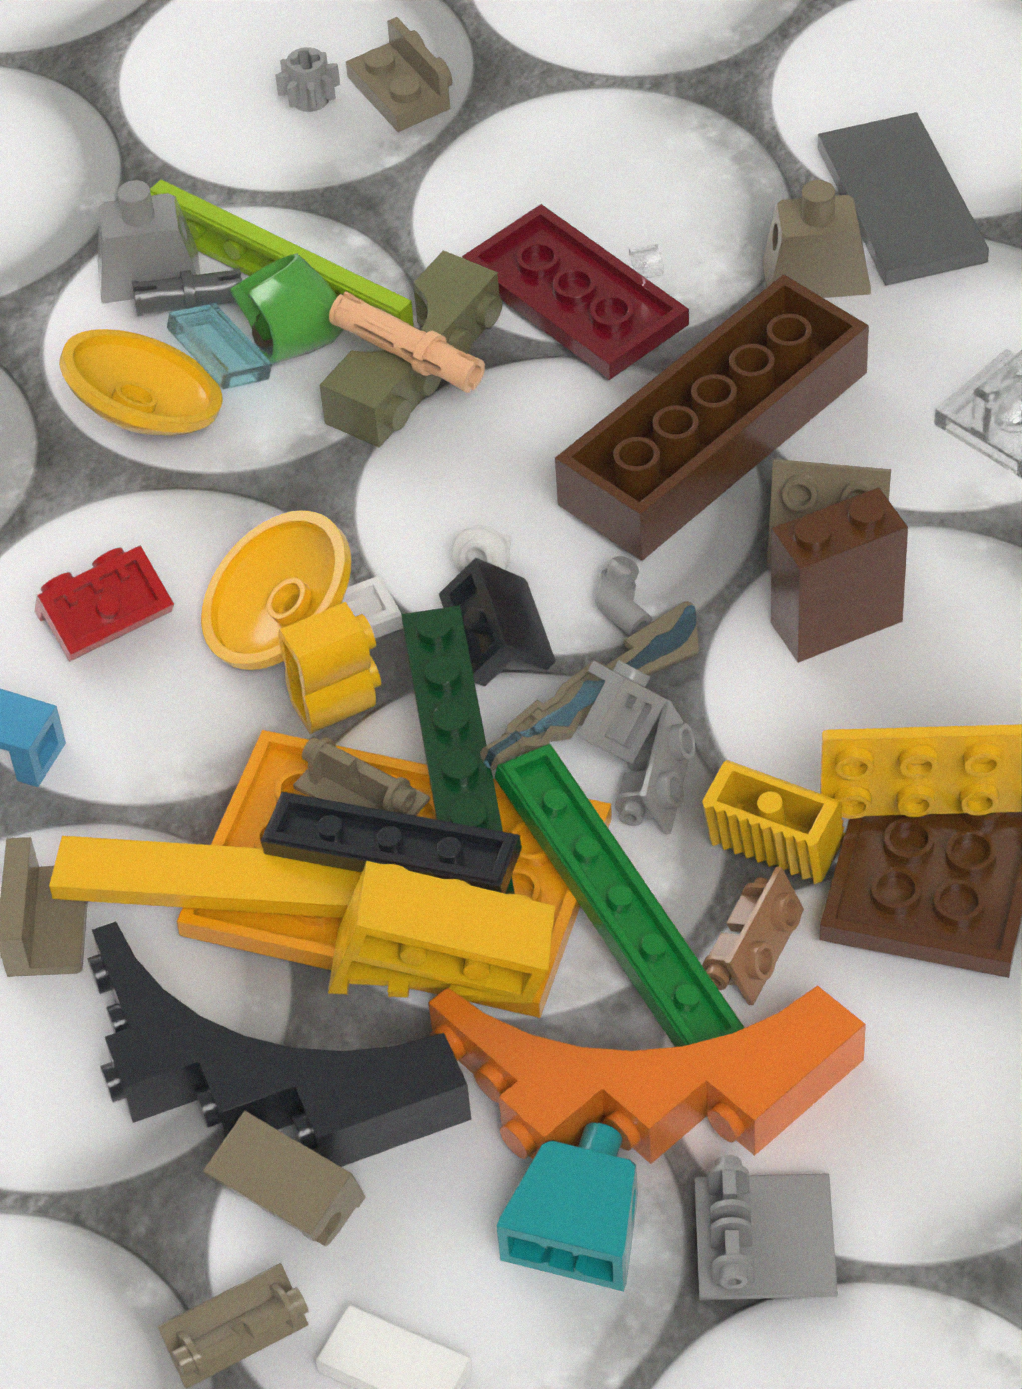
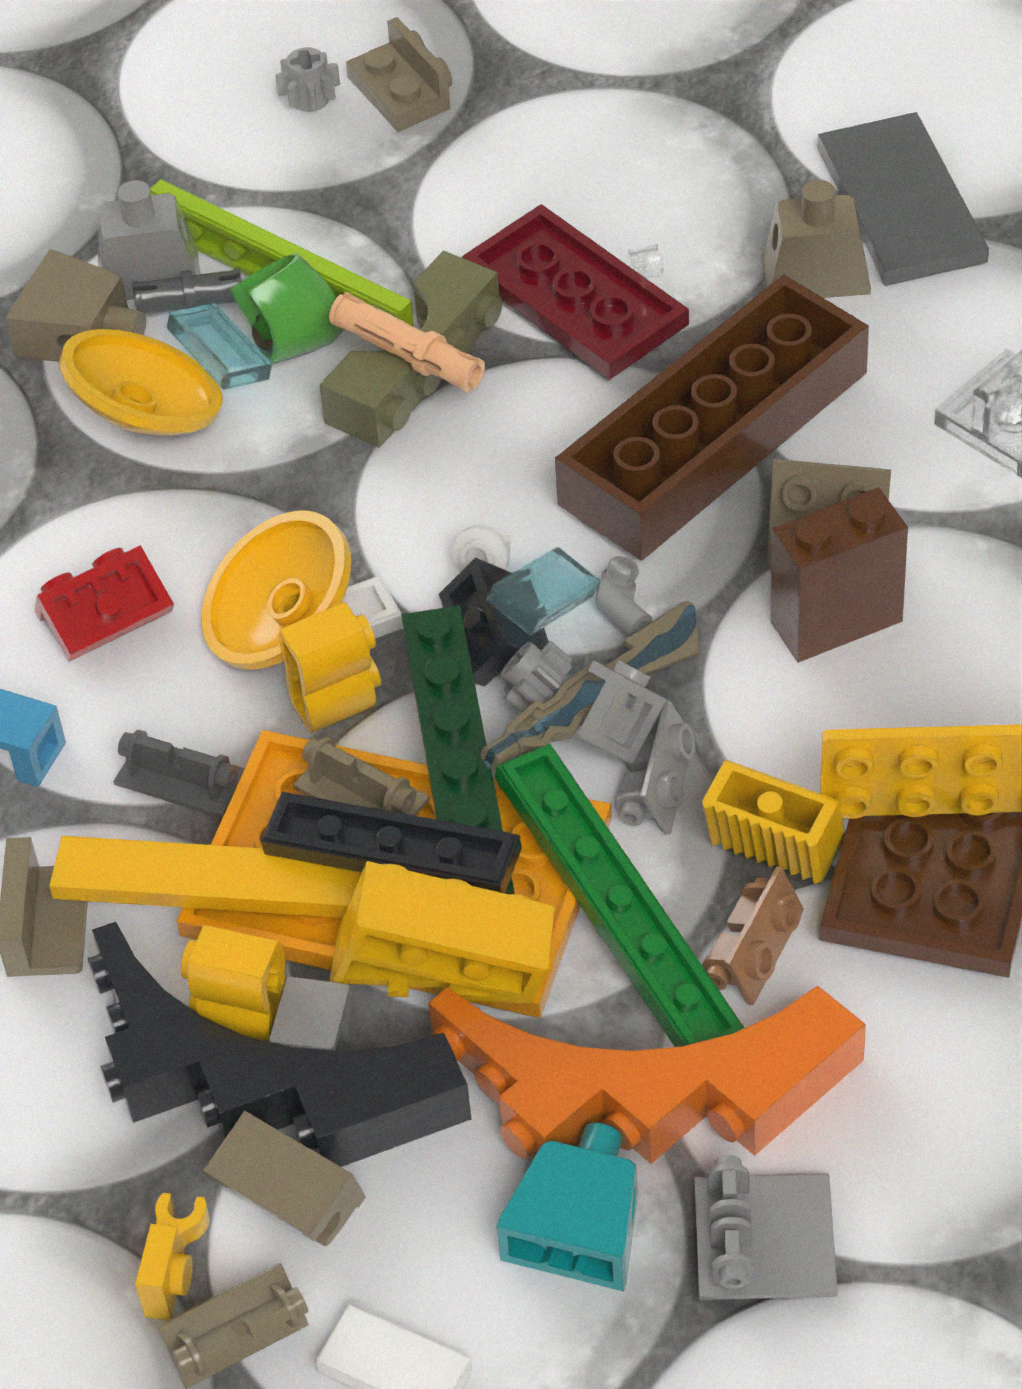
(66, 300): none -> dark tan torso
(164, 1266): none -> yellow plate
(177, 774): none -> dark grey hinge
(235, 979): none -> yellow brick
(314, 1014): none -> light grey panel
(535, 674): none -> light grey gear
(543, 590): none -> clear light blue tile

